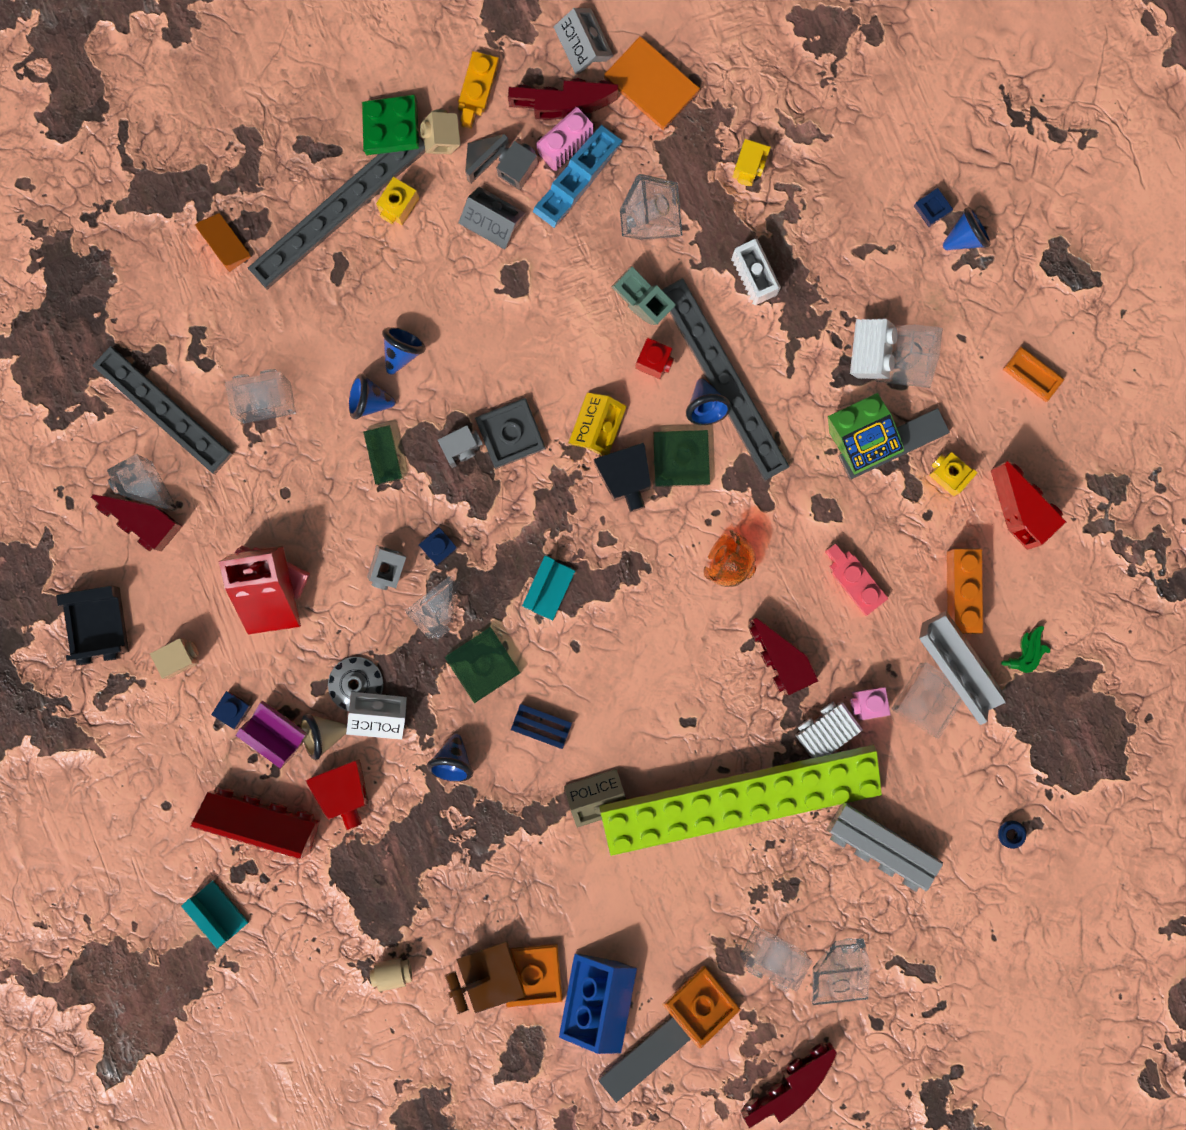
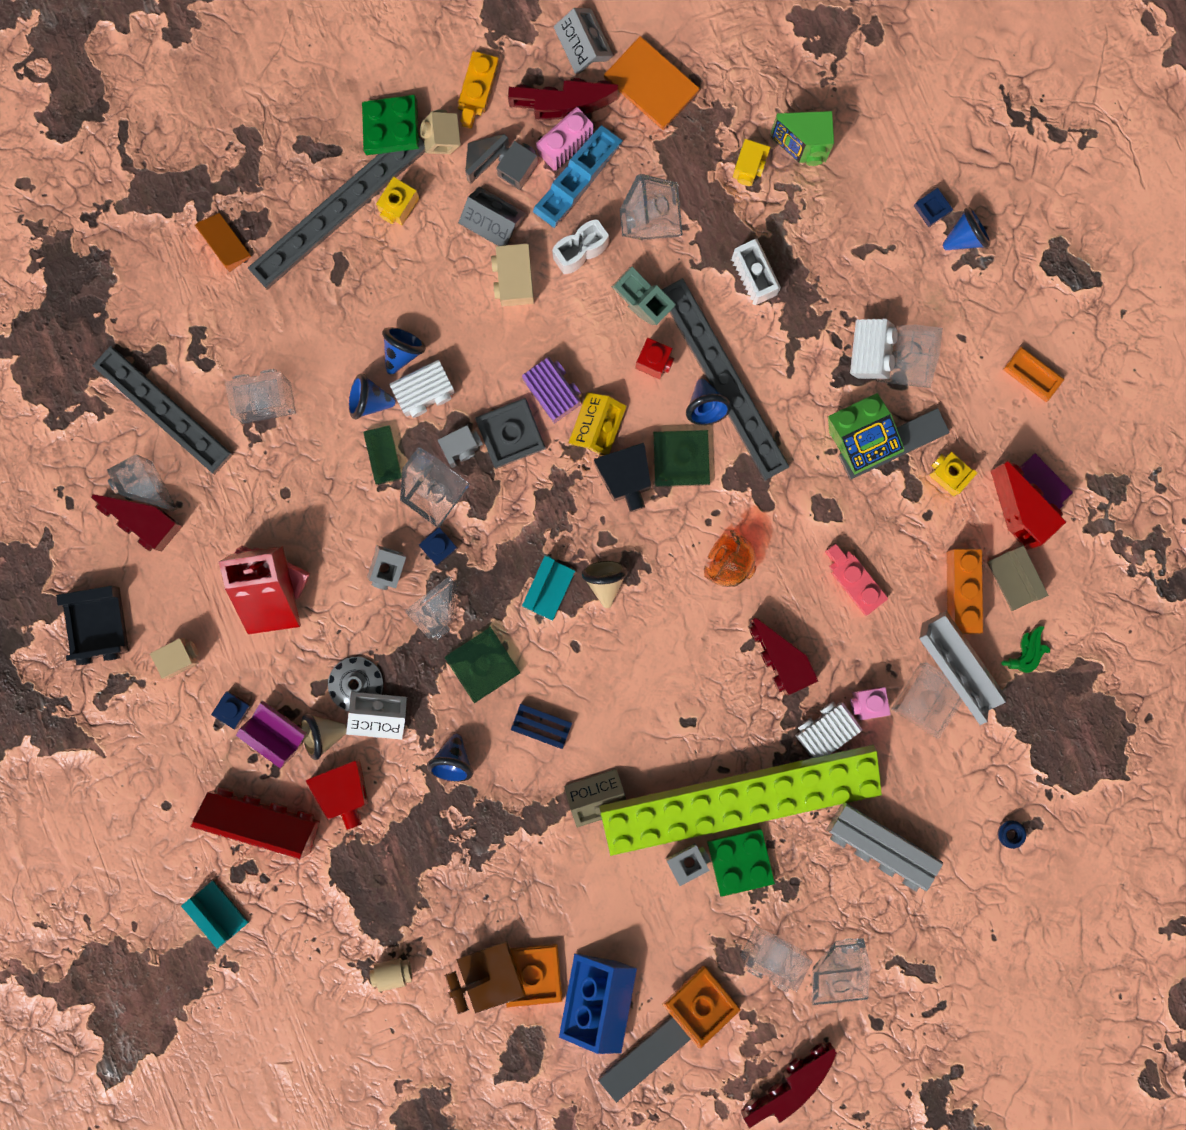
(422, 389): none -> white brick
(430, 487): none -> clear slope
(514, 275): none -> tan brick
(552, 389): none -> medium lavender brick
(587, 243): none -> white brick
(605, 580): none -> tan hat
(685, 874): none -> light grey brick
(740, 862): none -> green plate
(805, 135): none -> bright green slope
(1017, 578): none -> dark tan panel
(1041, 475): none -> magenta panel

